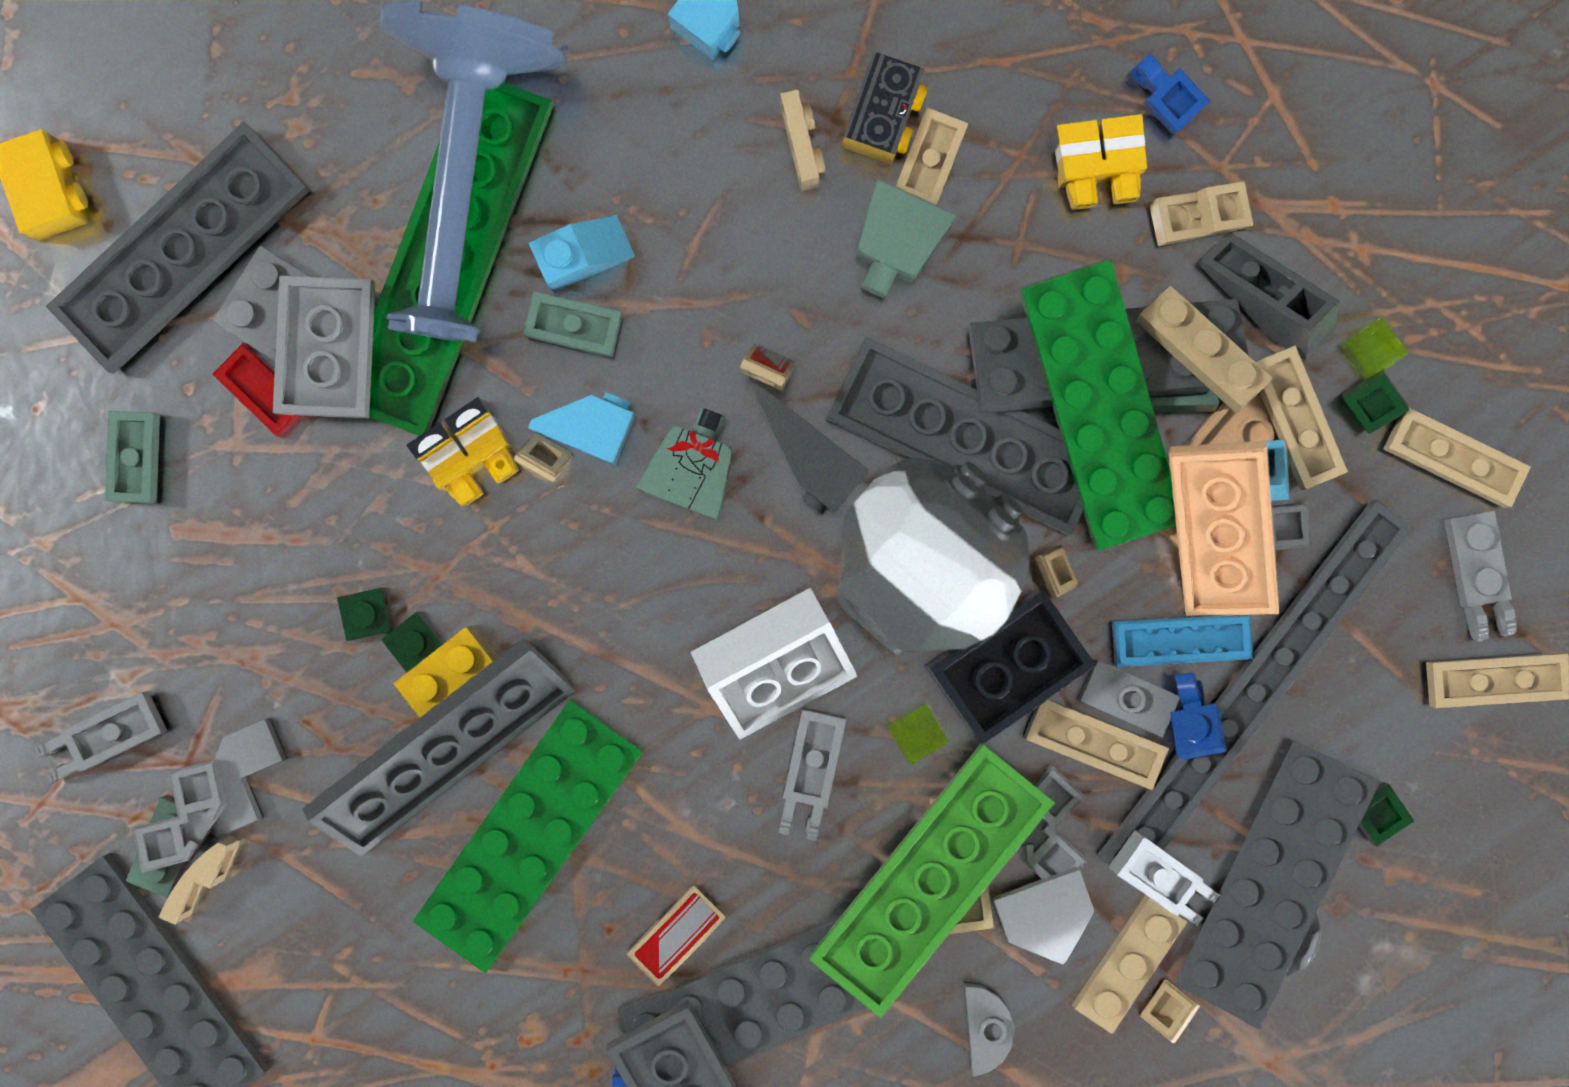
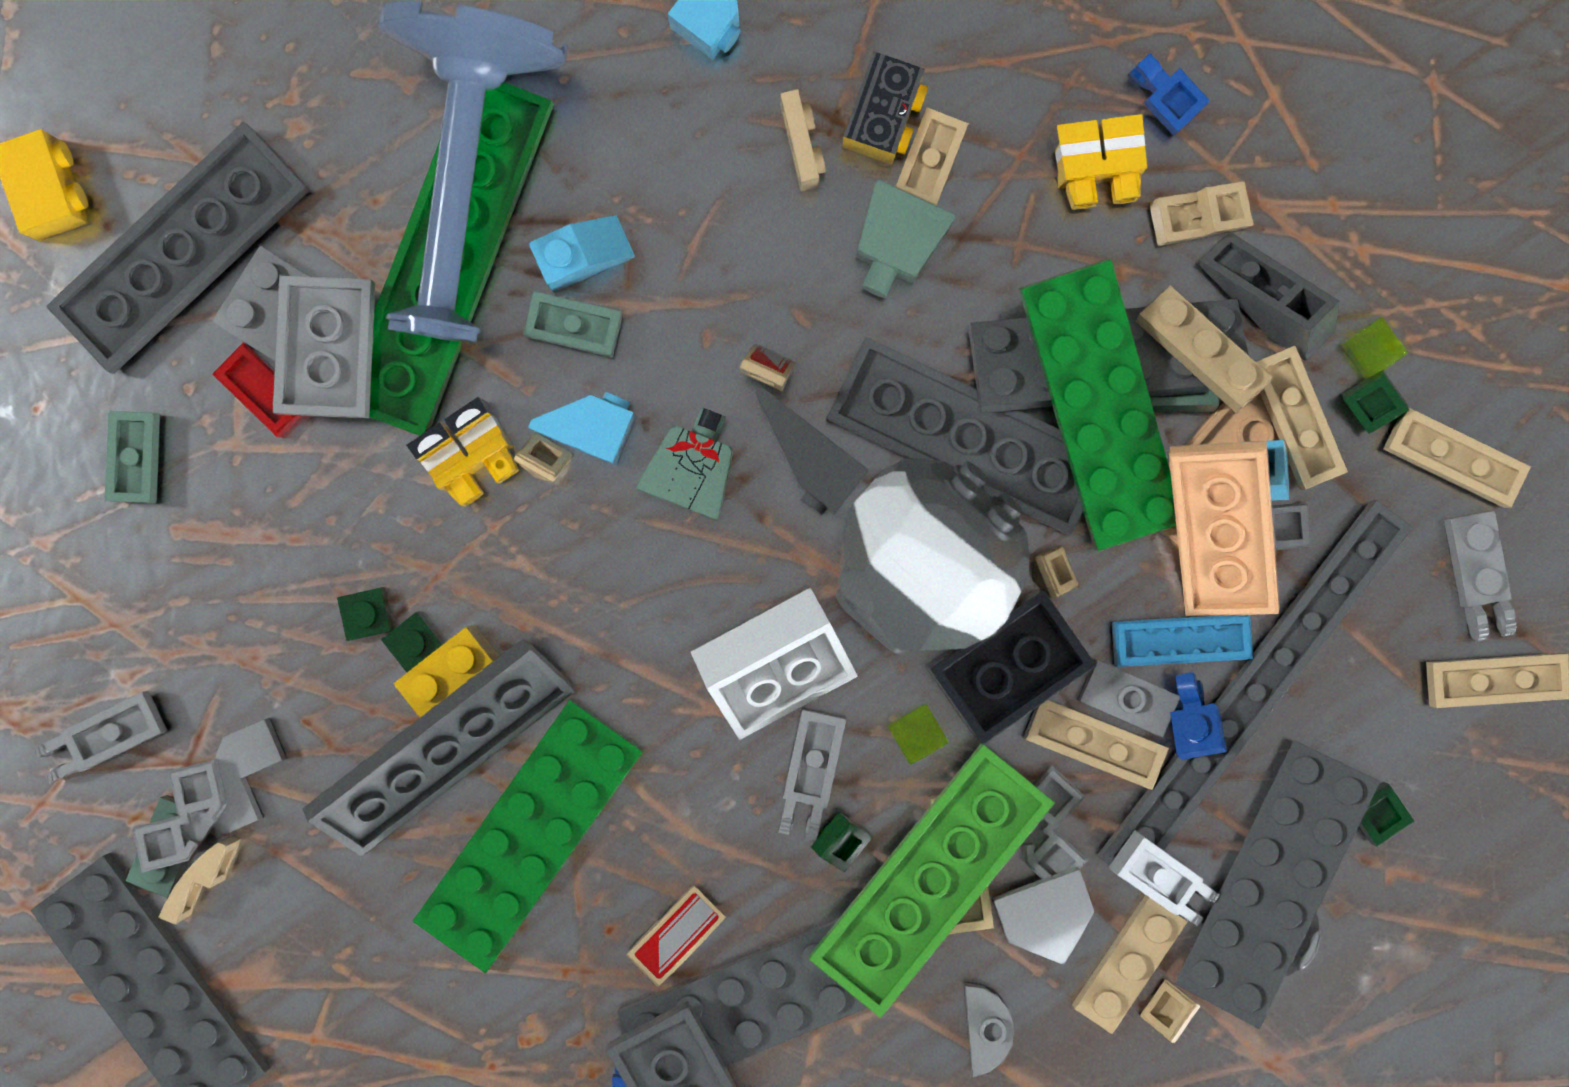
(841, 842): none -> dark green plate

